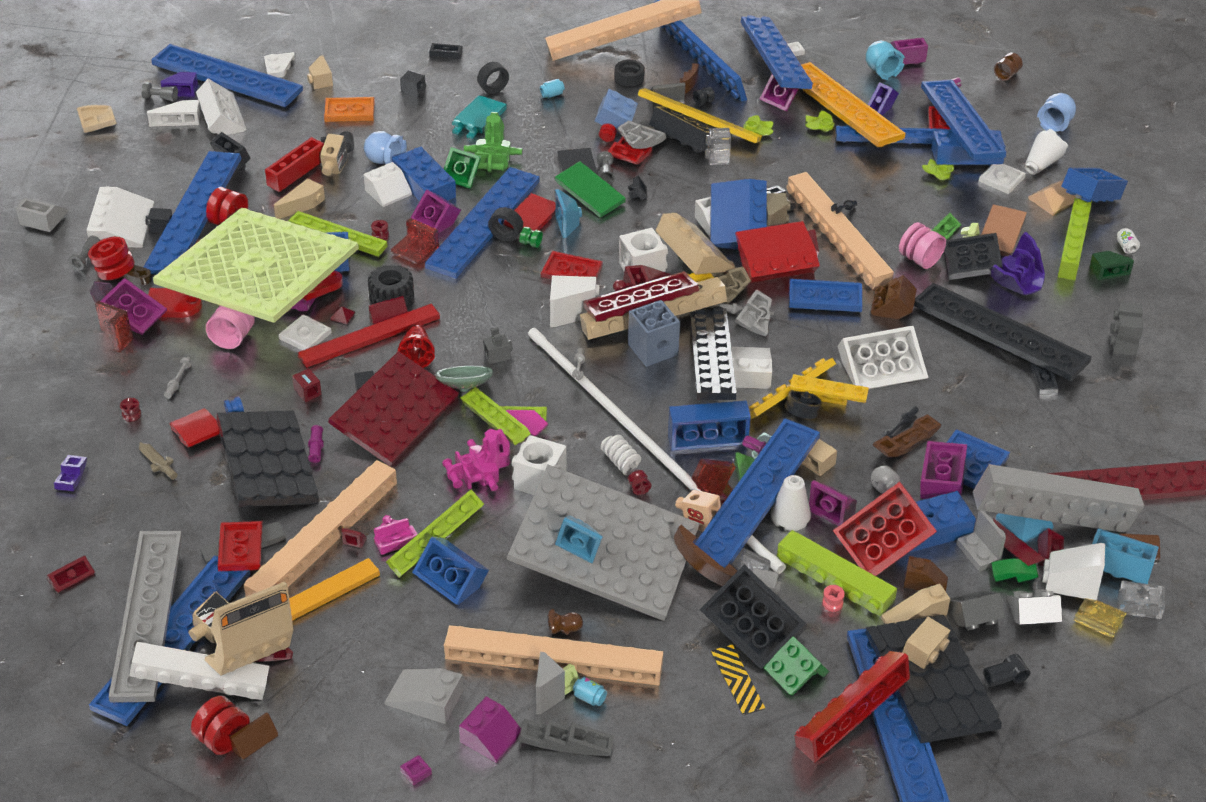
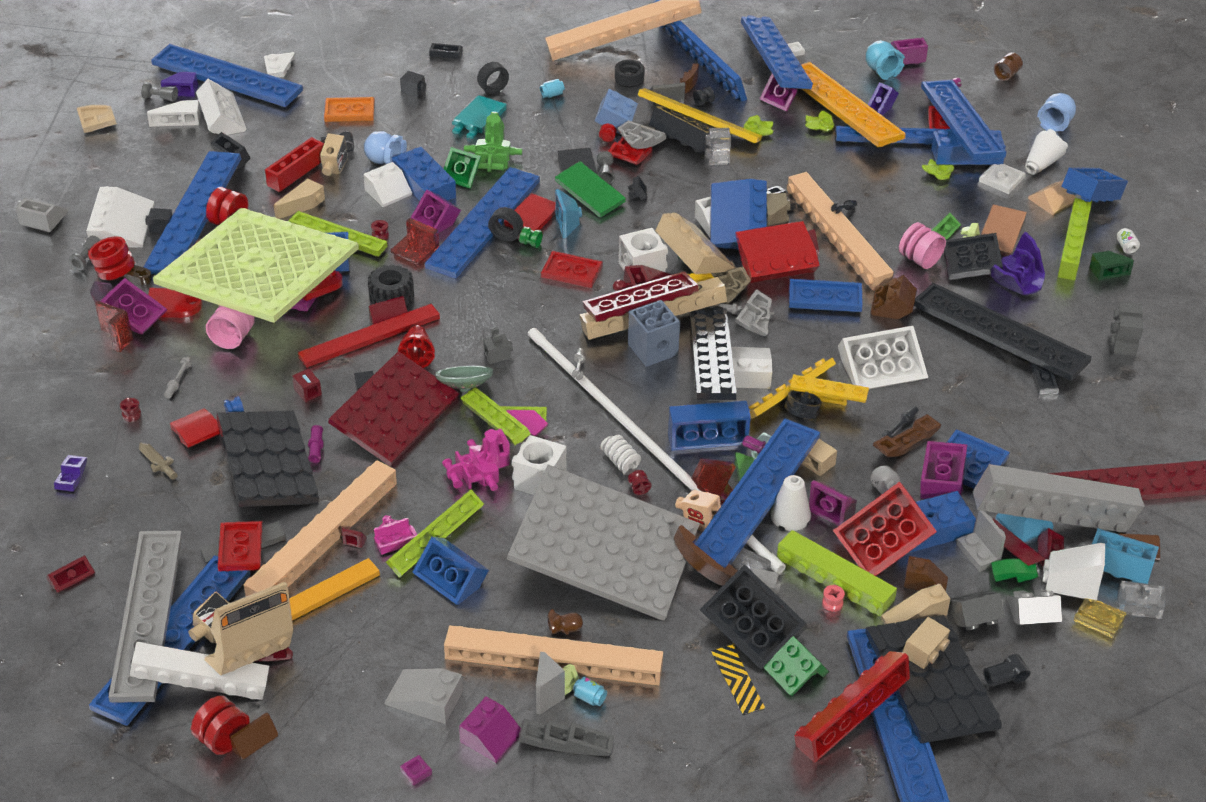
(305, 333): white tile -> none
(320, 74): tan slope -> none
(342, 315): dark red slope -> none
(568, 298): white slope -> none
(579, 538): dark azure slope -> none

